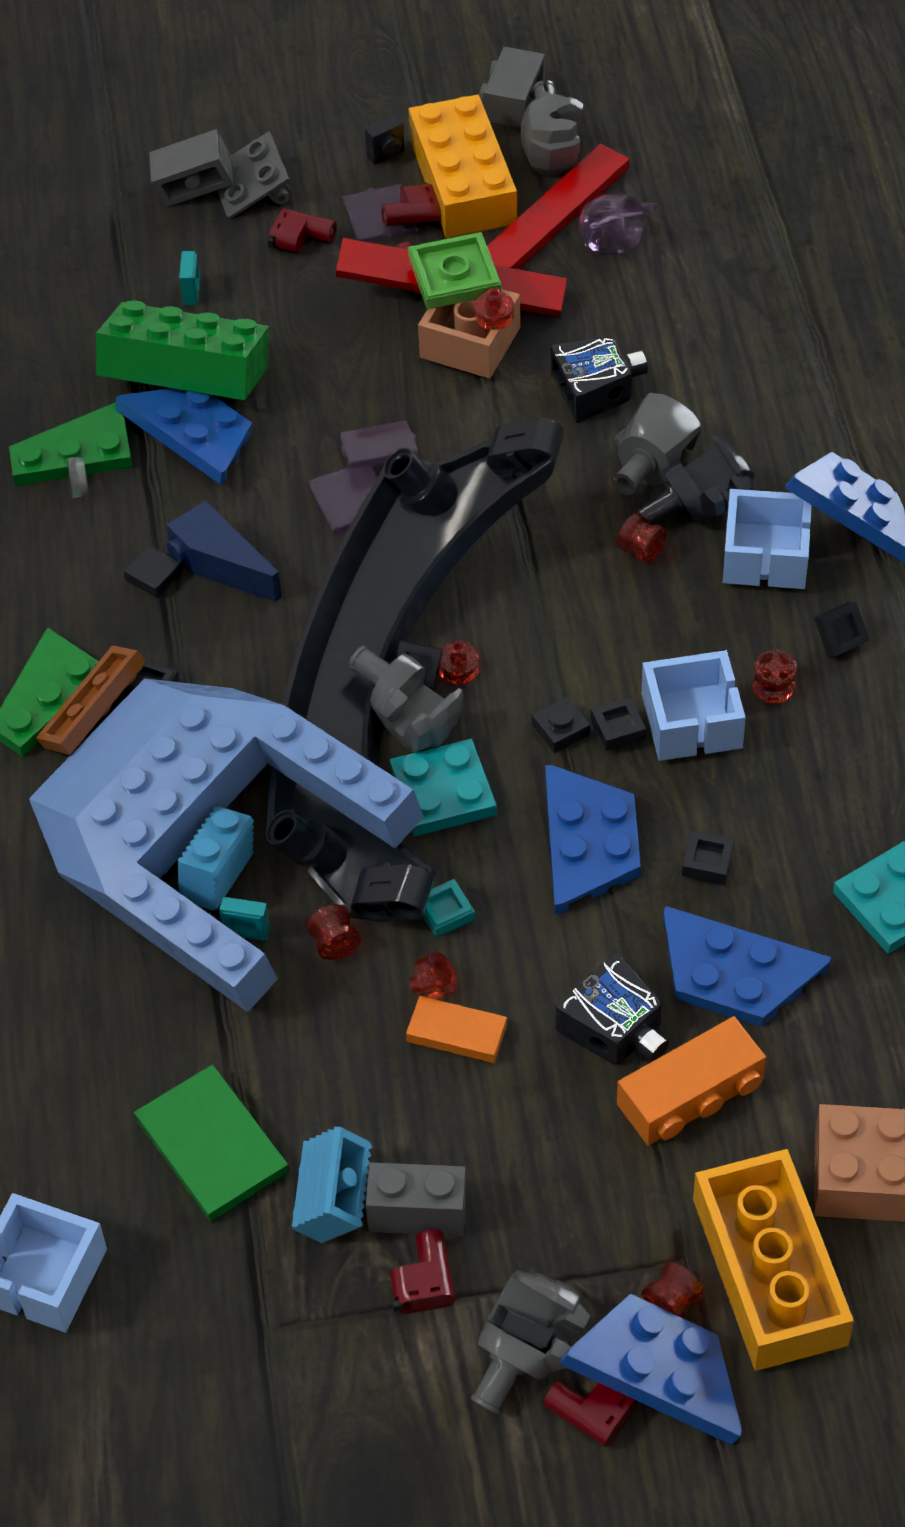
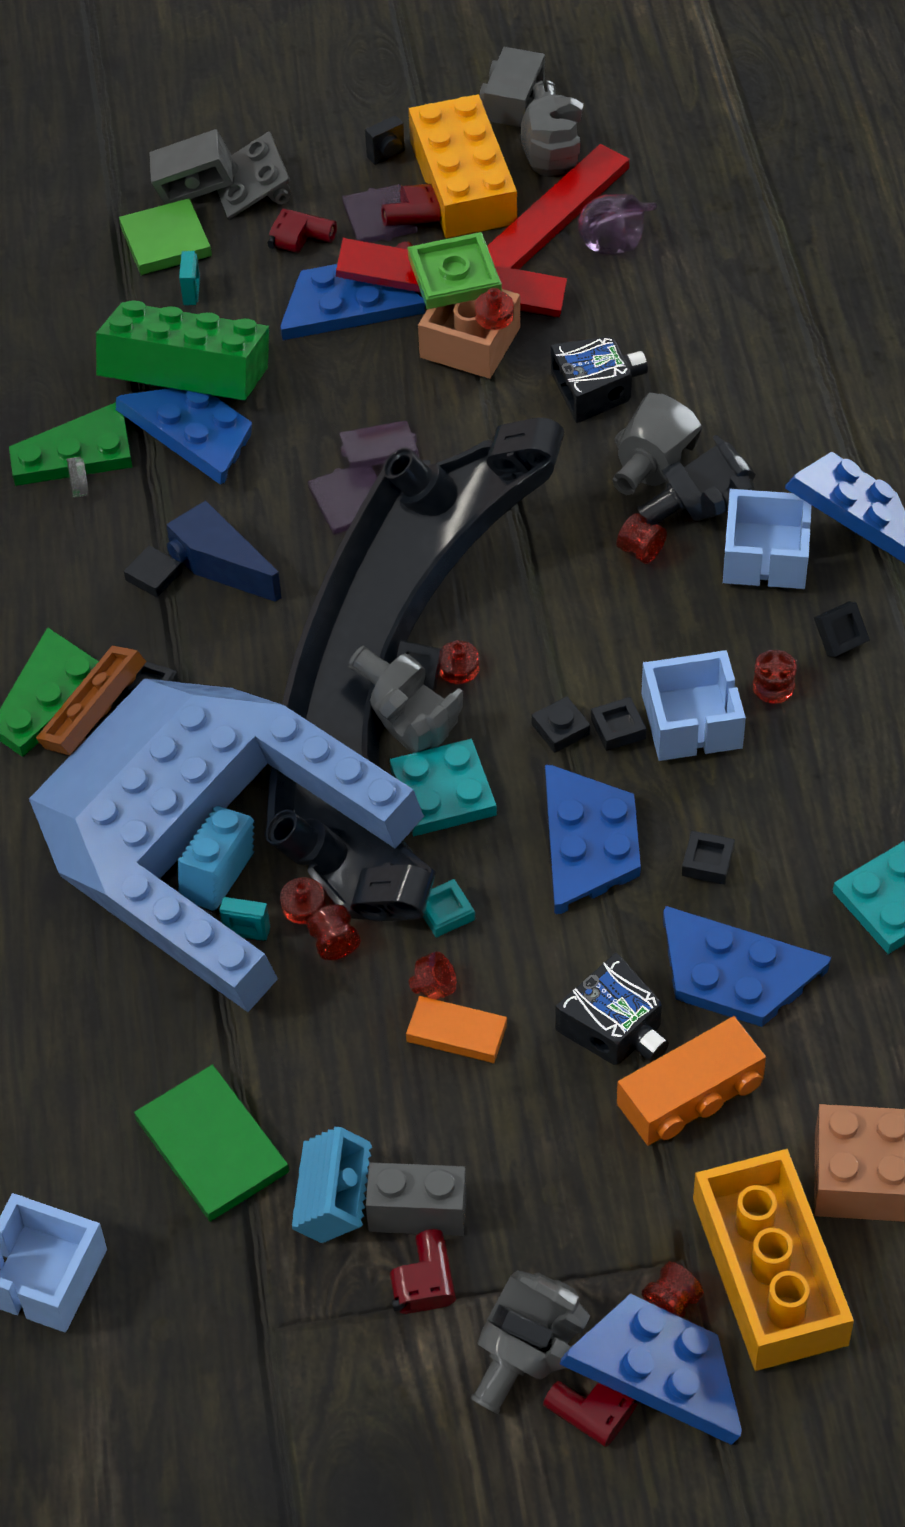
(161, 235): none -> bright green tile
(301, 899): none -> clear red tile
(333, 303): none -> blue wing

